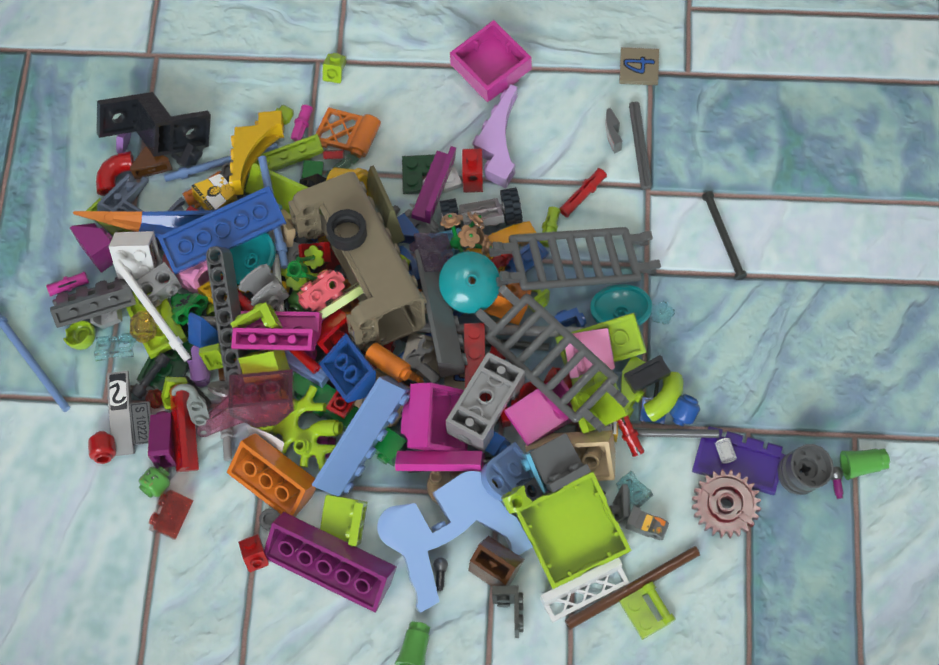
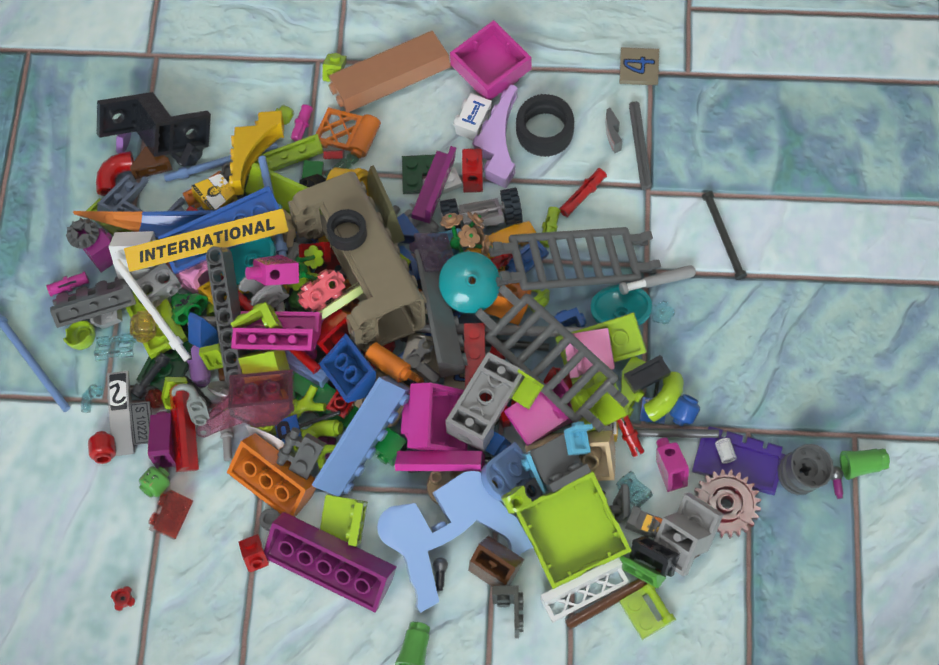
(84, 240): none -> dark grey gear
(87, 396): none -> clear light blue arm
(118, 594): none -> red plate
(201, 240): none -> yellow sticker
(274, 270): none -> dark pink torso
(288, 423): none -> black piece
(306, 456): none -> dark grey plate
(389, 71): none -> nougat brick
(473, 115): none -> white brick
(527, 390): none -> lime bracket
(549, 105): none -> black tyre
(577, 438): none -> medium azure bracket
(642, 571): none -> bright green slope
(655, 555): none -> black hinge
(658, 279): none -> light grey piece
(671, 465): none -> dark pink torso
(689, 530): none -> light grey bracket

